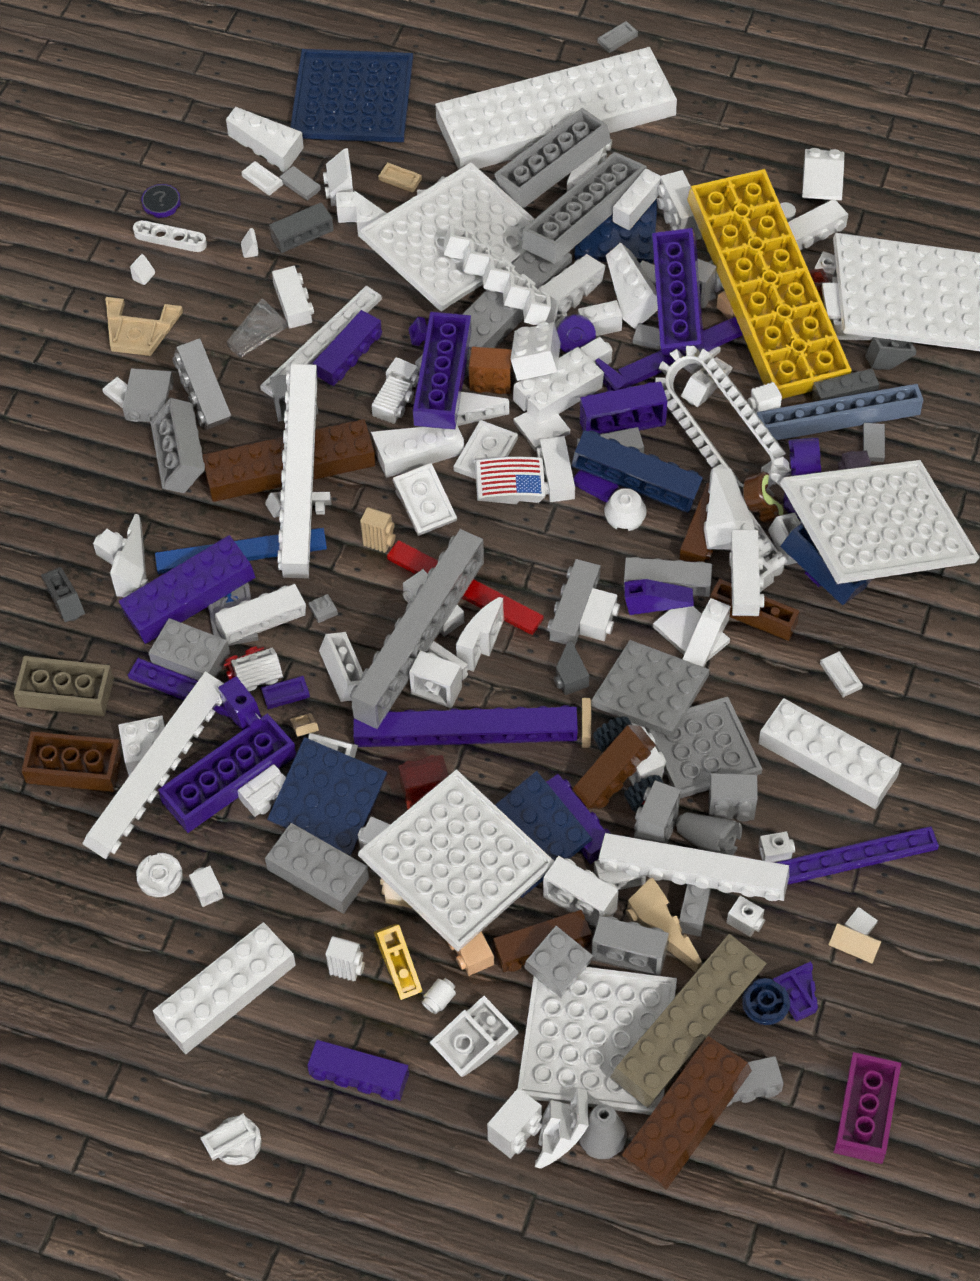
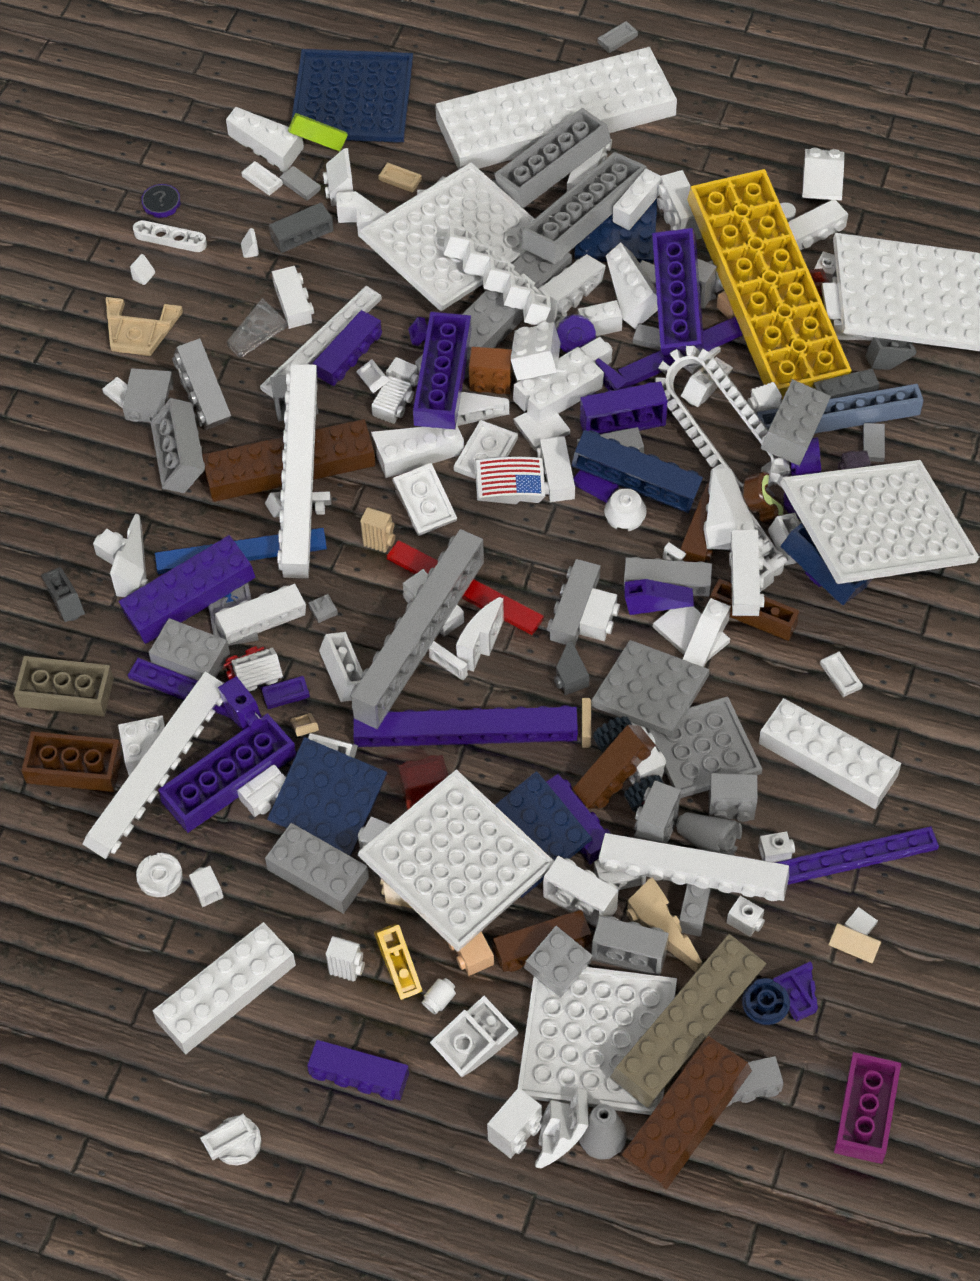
(317, 132): none -> lime tile
(372, 376): none -> white tile
(435, 679): white brick -> none
(672, 553): none -> white tile
(795, 422): none -> light grey brick

